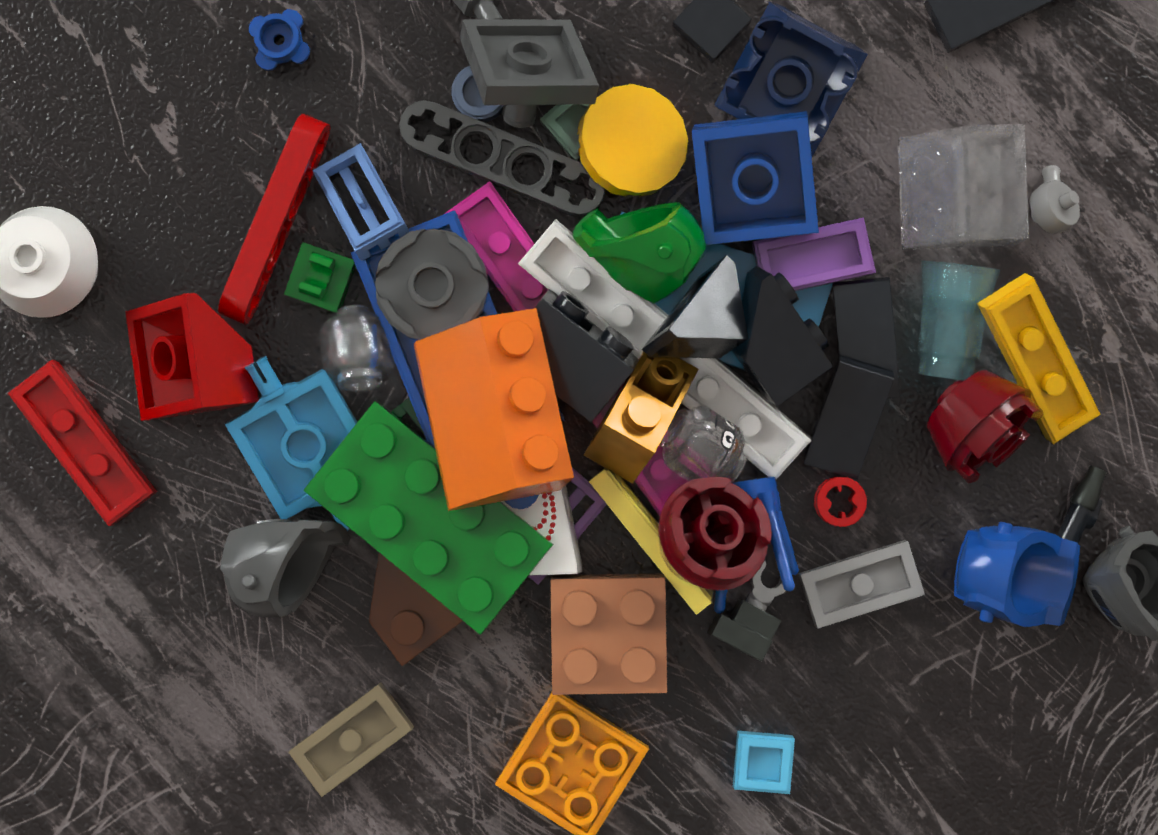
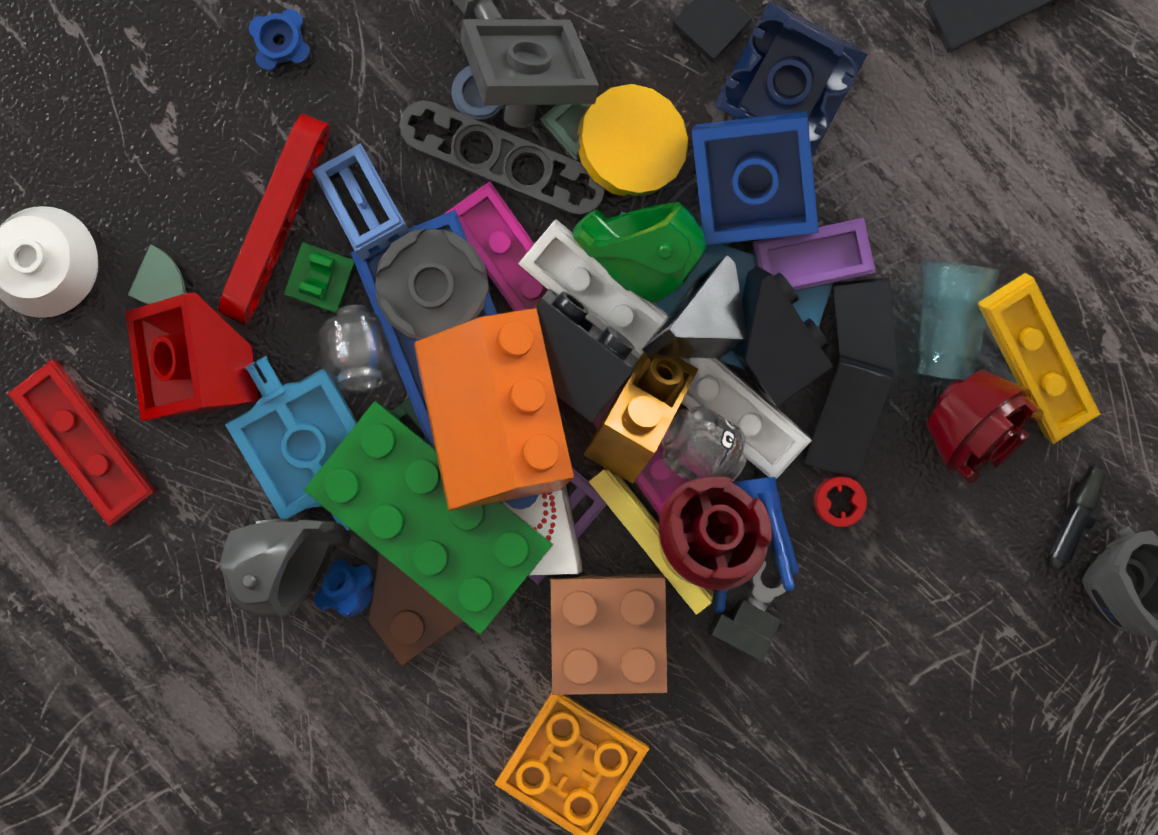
(157, 278): none -> sand green tile
(346, 589): none -> blue plate
(351, 739): dark tan plate -> none
(763, 762): medium azure tile -> none
(861, 584): light grey plate -> none
(964, 187): clear slope -> none
(1017, 574): blue helmet -> none
(1054, 203): light grey piece -> none

